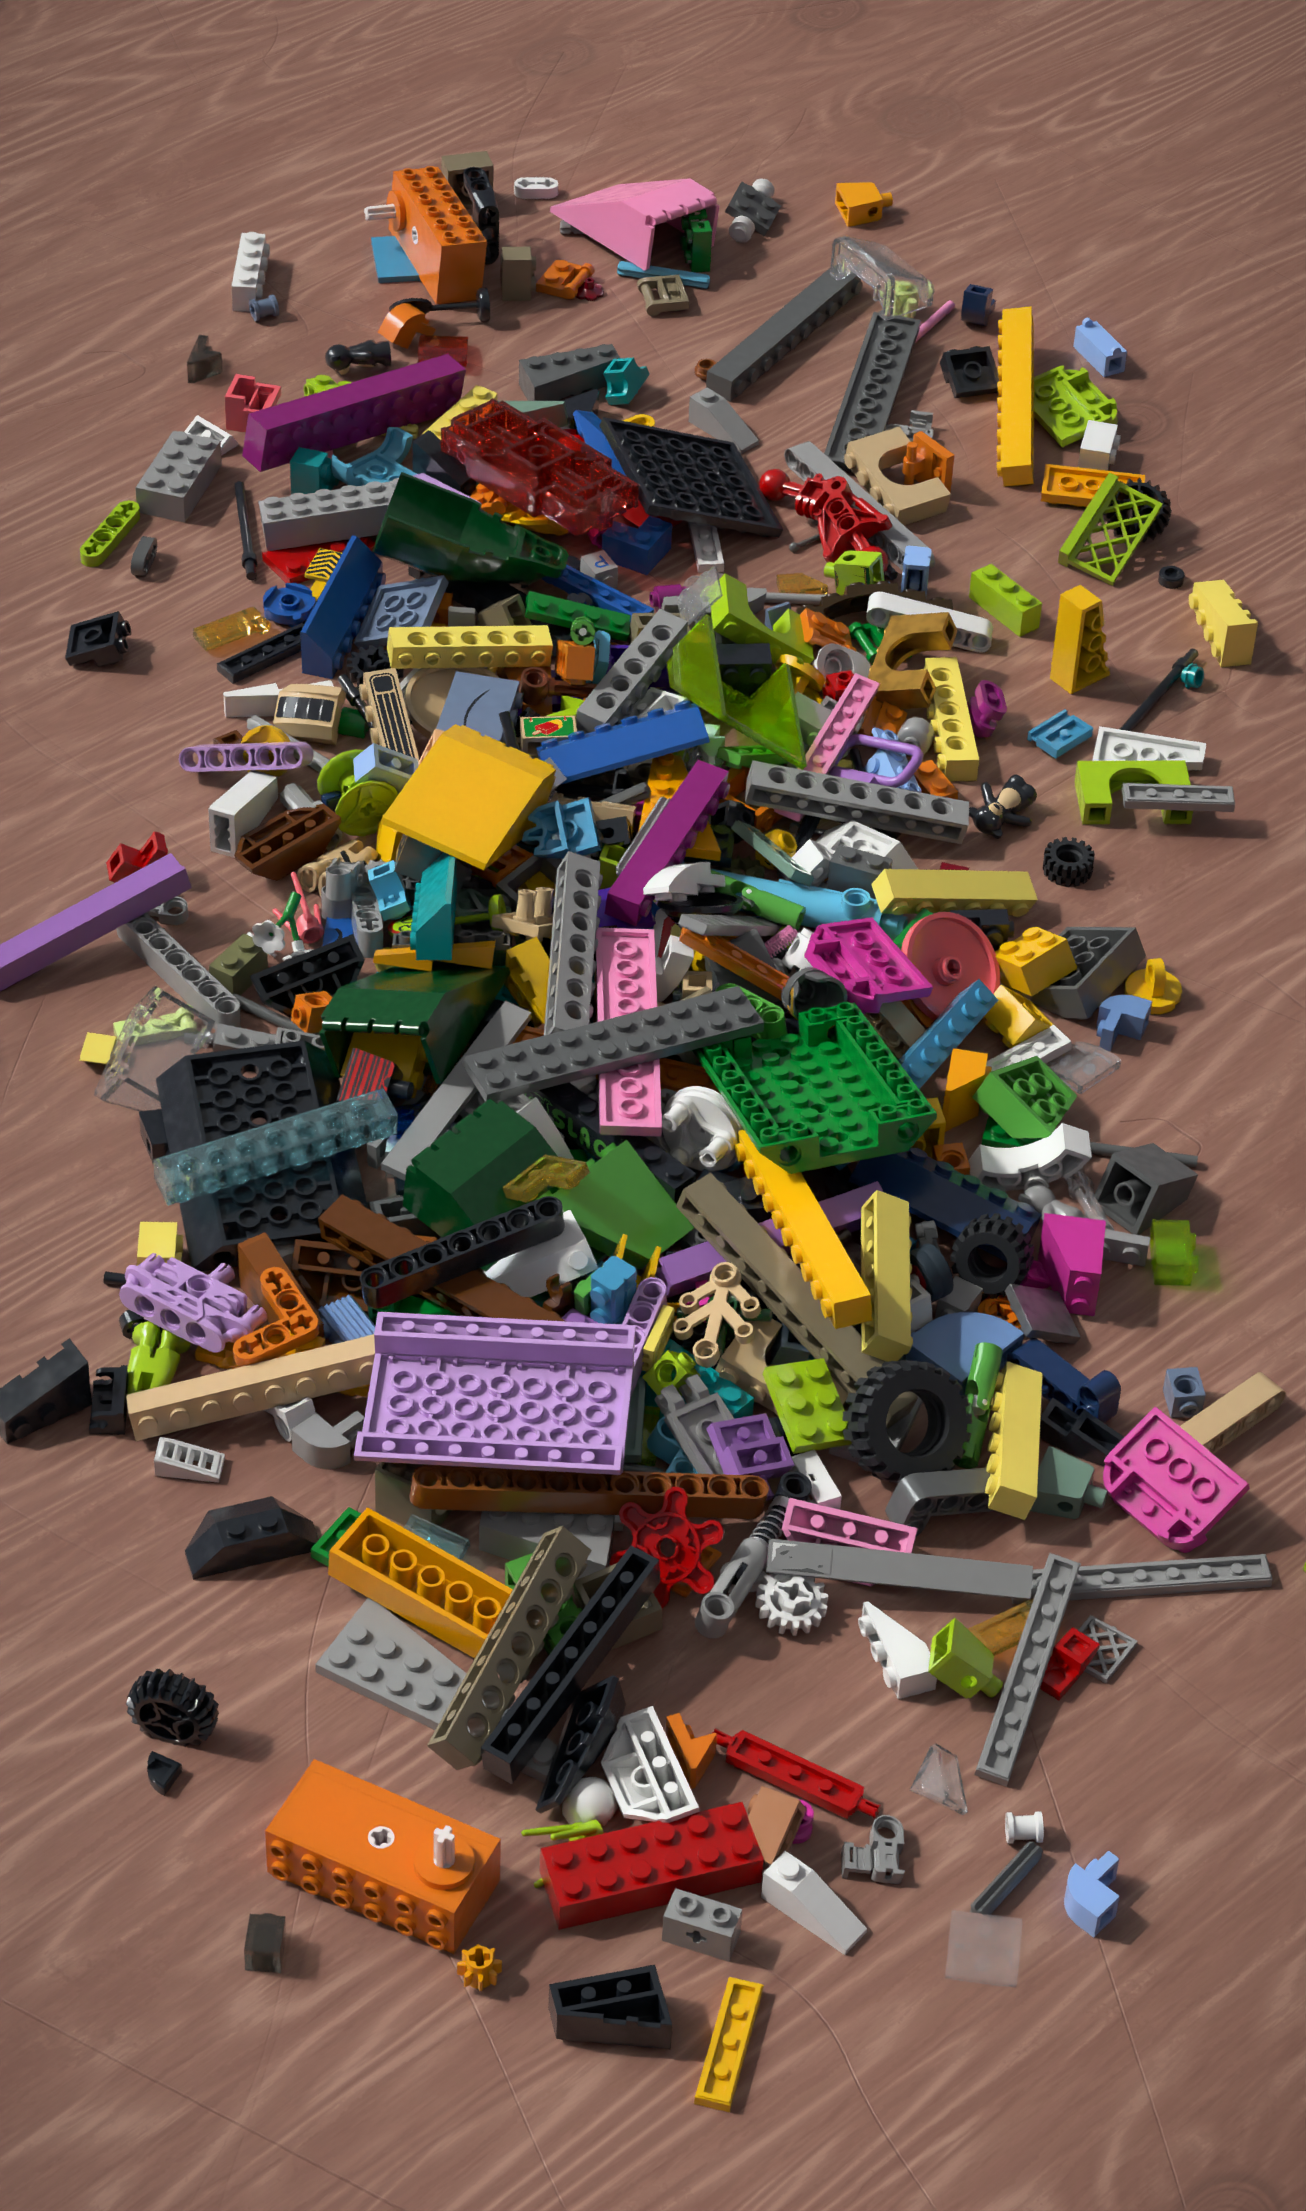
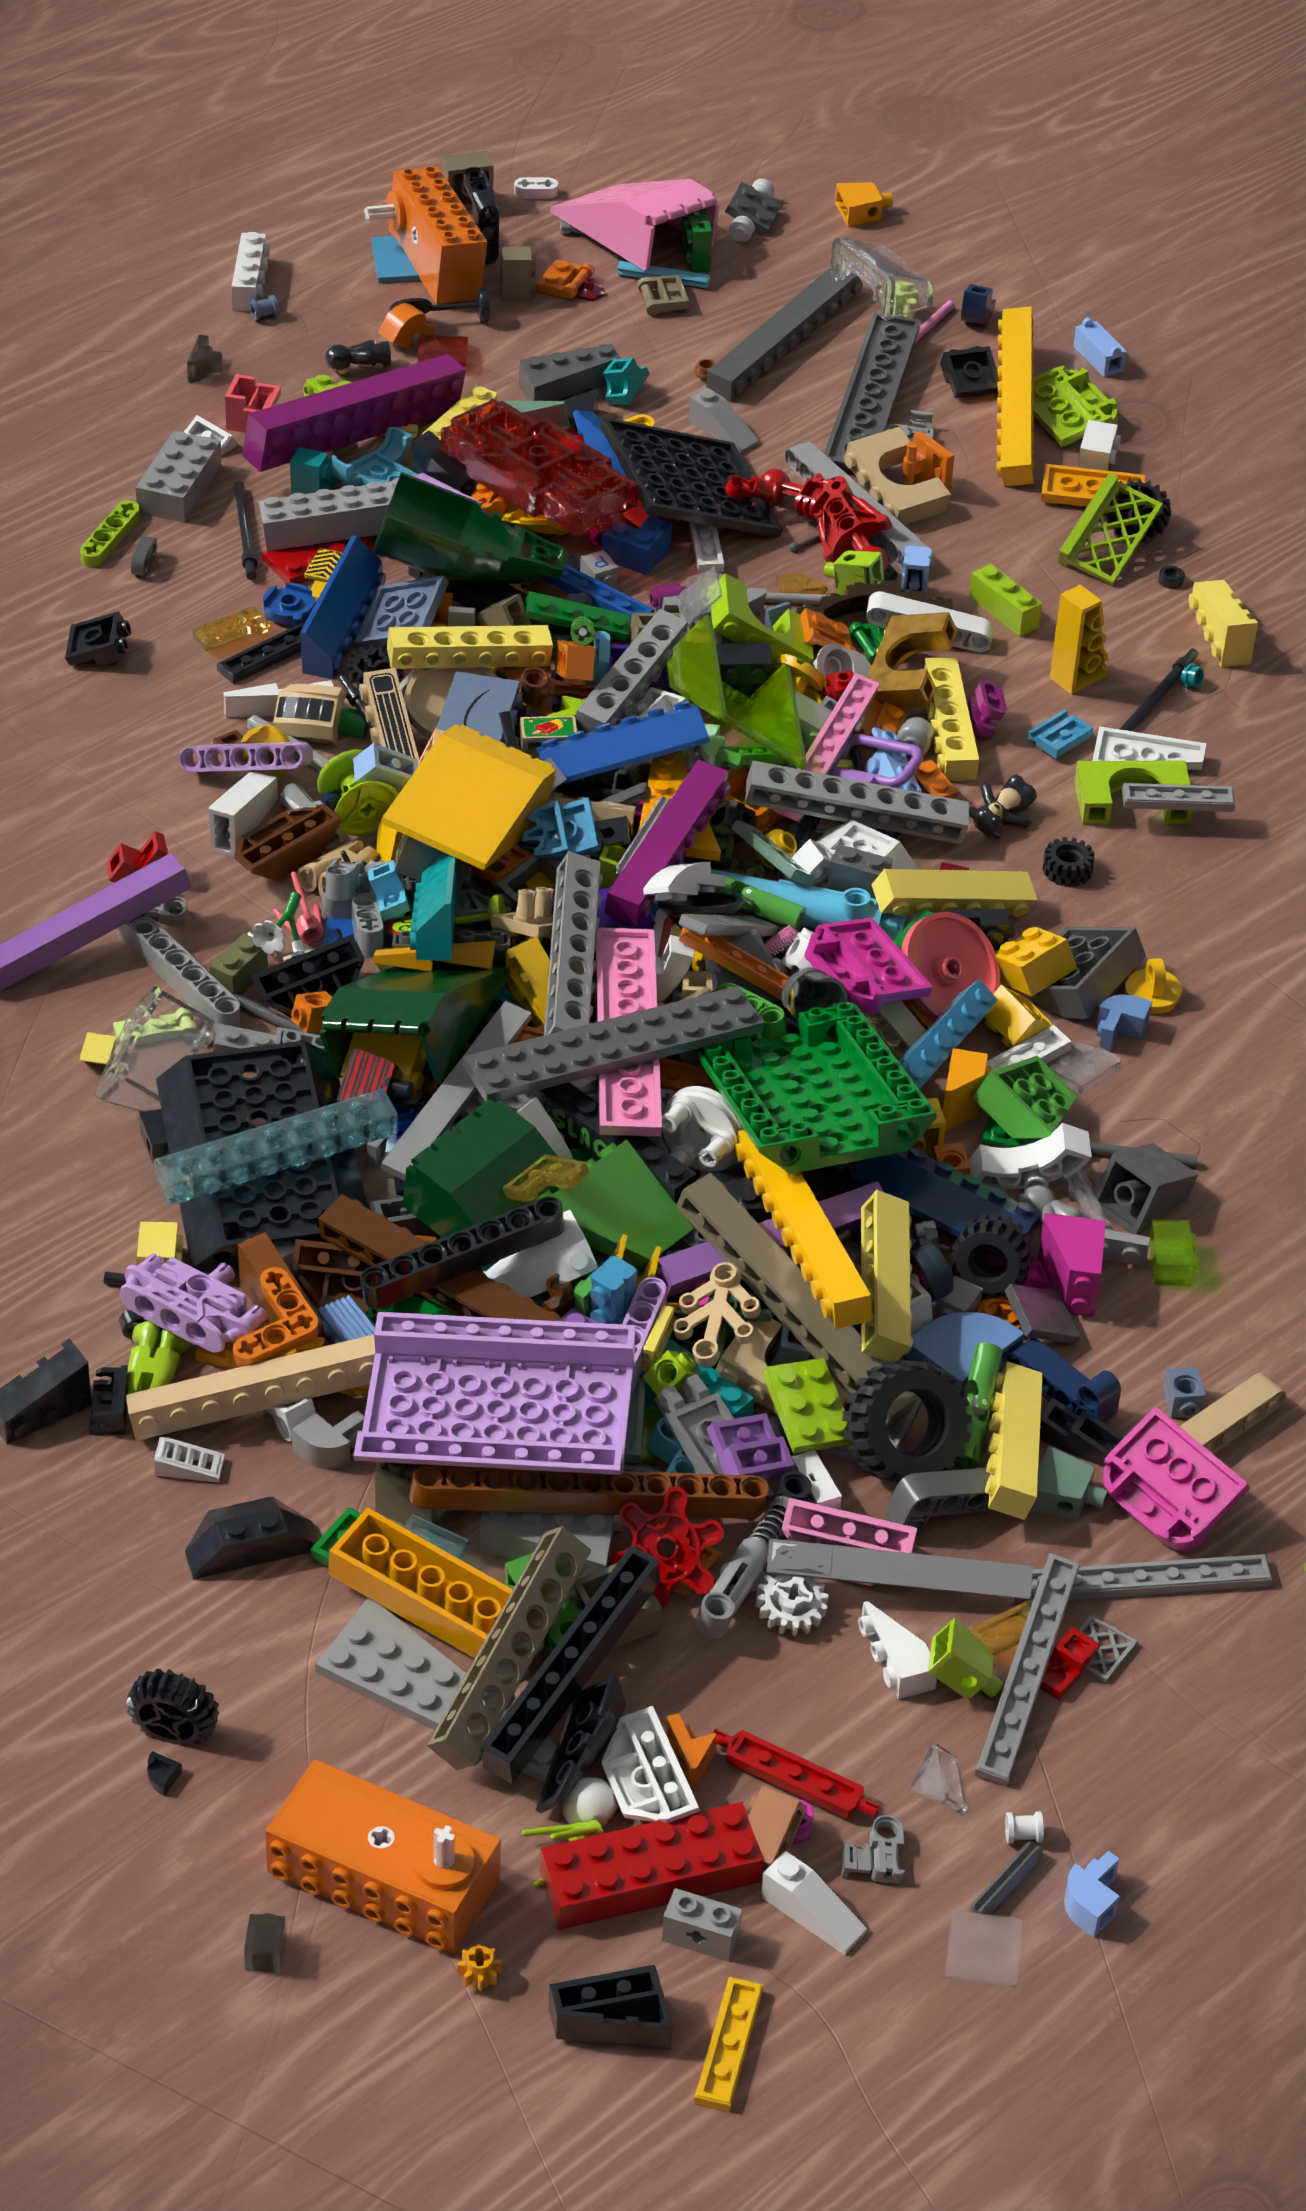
(741, 488): none -> red connector

